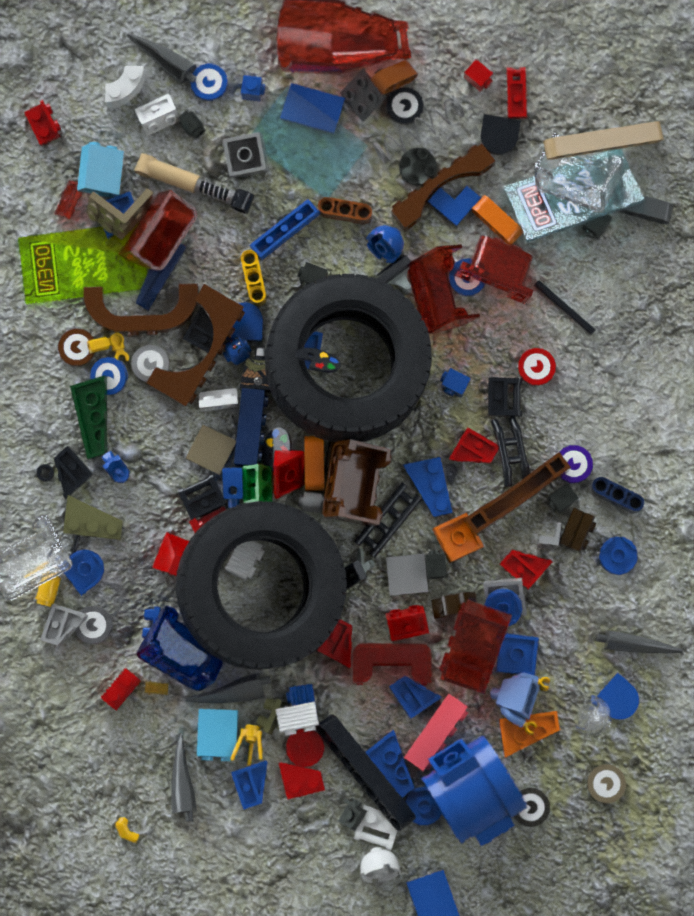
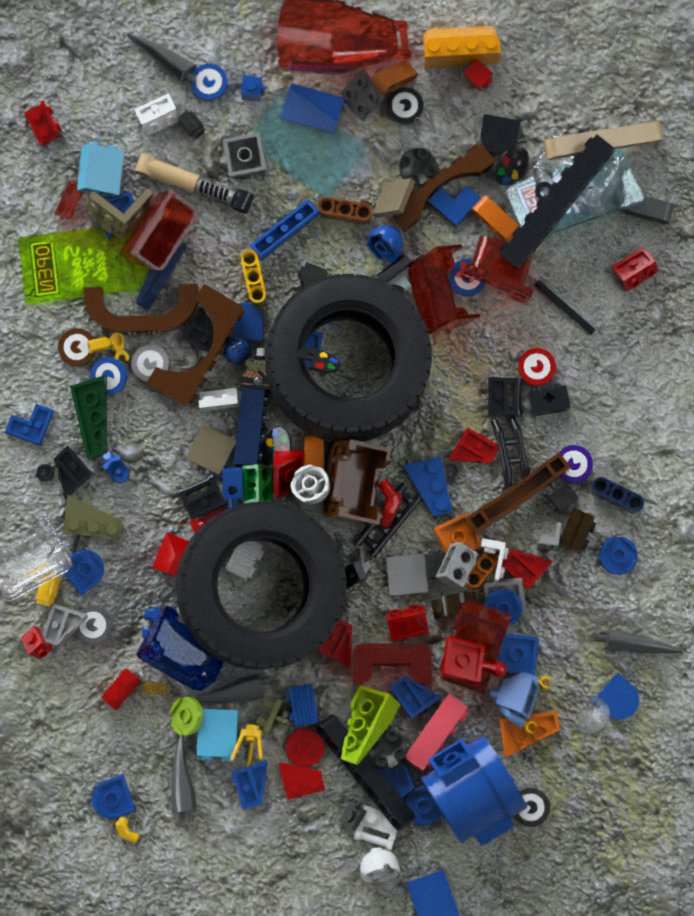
(32, 430): none -> blue tile
(35, 643): none -> red bracket
(112, 798): none -> blue tile
(125, 87): white brick -> none
(186, 716): none -> lime tile
(297, 717): white brick -> none
(310, 484): none -> white cylinder
(369, 719): none -> lime wedge
(388, 750): none -> pearl dark grey dish
(392, 503): none -> red arm
(393, 198): none -> dark tan tile
(453, 563): none -> light grey brick
(454, 383): blue brick -> none
(461, 46): none -> light orange windscreen
(465, 661): none -> red plate
(479, 572): none -> orange beam
(492, 546): none -> white bracket
(507, 170): none -> black piece
(516, 93): red plate -> none
(541, 407): none -> black brick
(558, 201): none -> black hinge
(595, 227): pearl dark grey brick -> none
(606, 783): dark tan tile -> none
(635, 268): none -> red bracket

